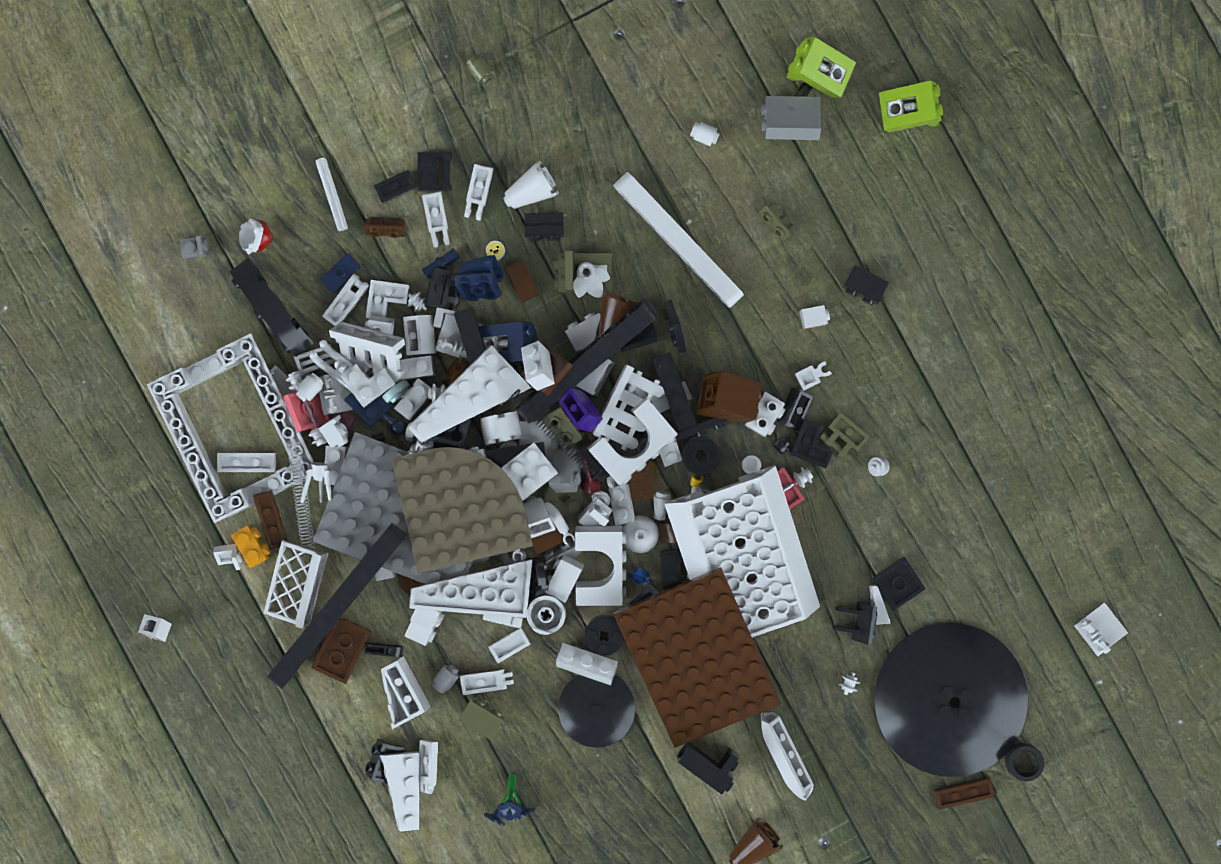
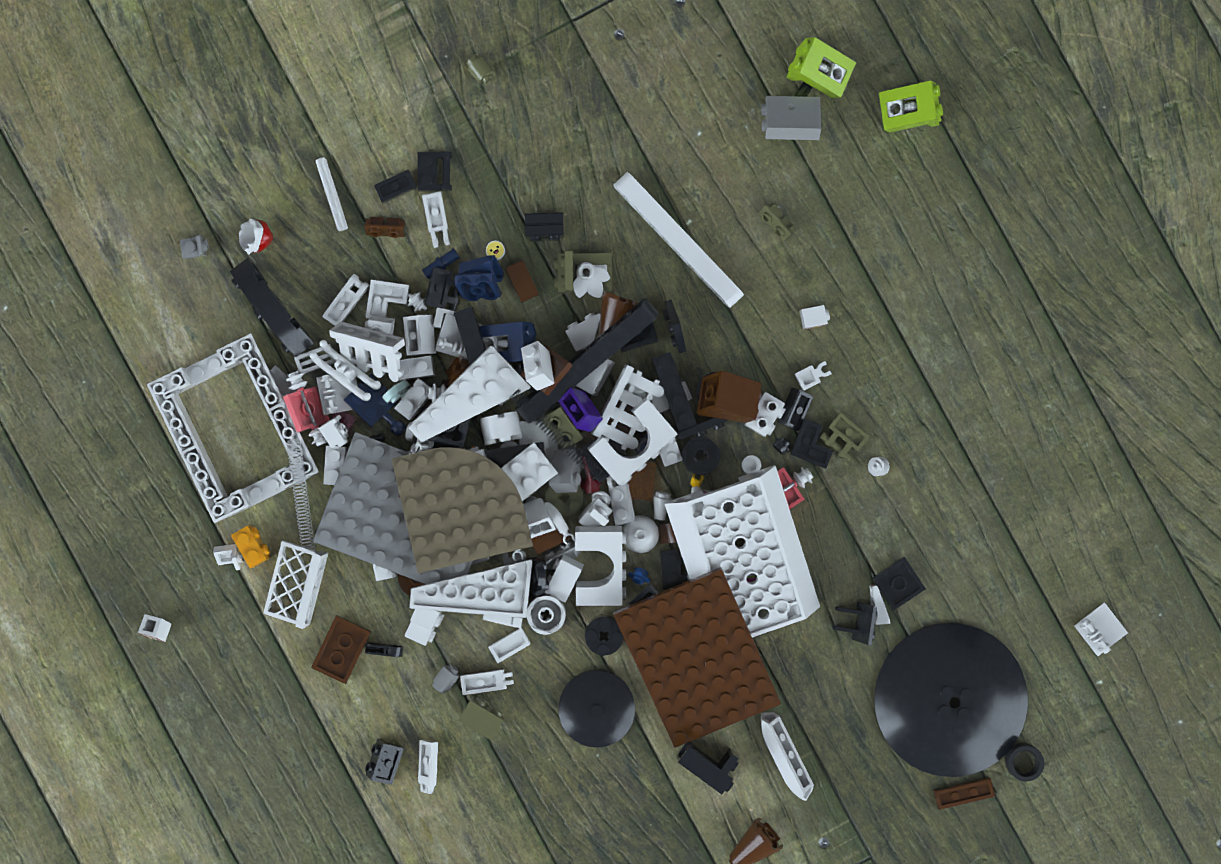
(246, 462): white plate -> none
(270, 518): reddish brown tile -> none
(309, 387): white brick -> none
(319, 473): white plant -> none
(337, 605): black beam -> none
(340, 273): dark blue plate -> none
(366, 389): white plate -> none
(403, 692): white wedge -> none
(403, 782): white wing -> none
(478, 189): white hinge -> none
(509, 809): dark blue plant -> none
(531, 187): white cone -> none
(586, 663): white brick -> none
(704, 133): white brick -> none
(849, 683): white wheel -> none
(865, 285): black brick -> none

